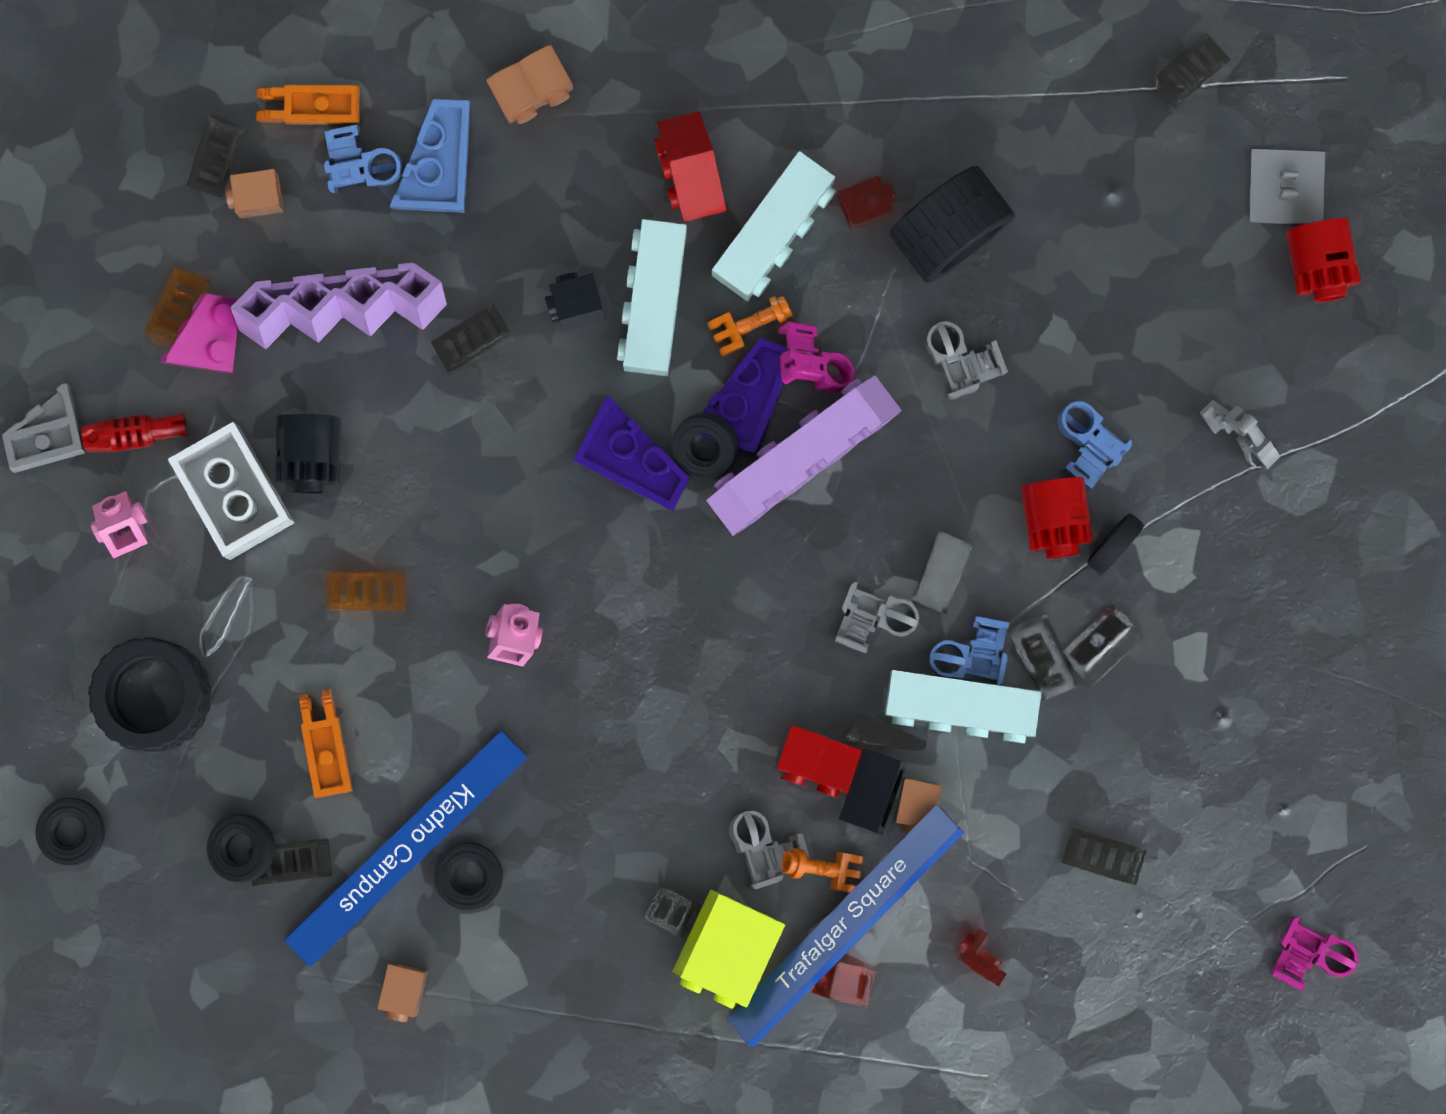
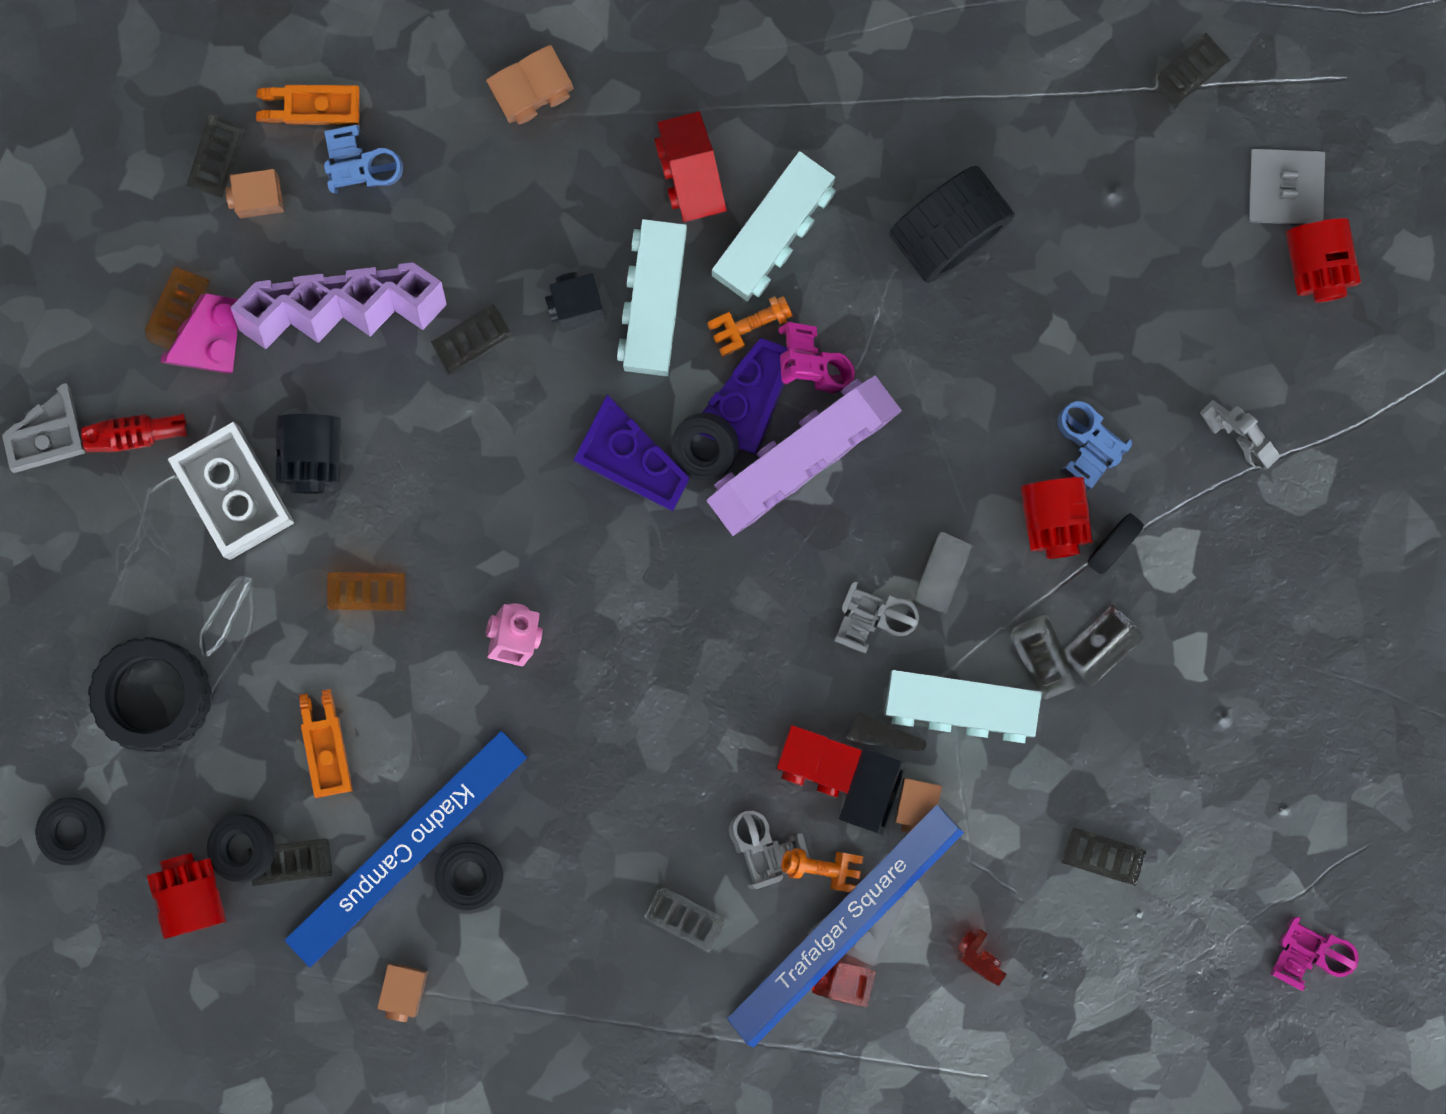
(119, 524): bright pink brick -> none
(186, 896): none -> red gear
(438, 166): medium blue wing -> none
(727, 950): neon yellow brick -> none
(860, 214): clear red brick -> none
(965, 368): light grey piece -> none
(982, 659): medium blue piece -> none

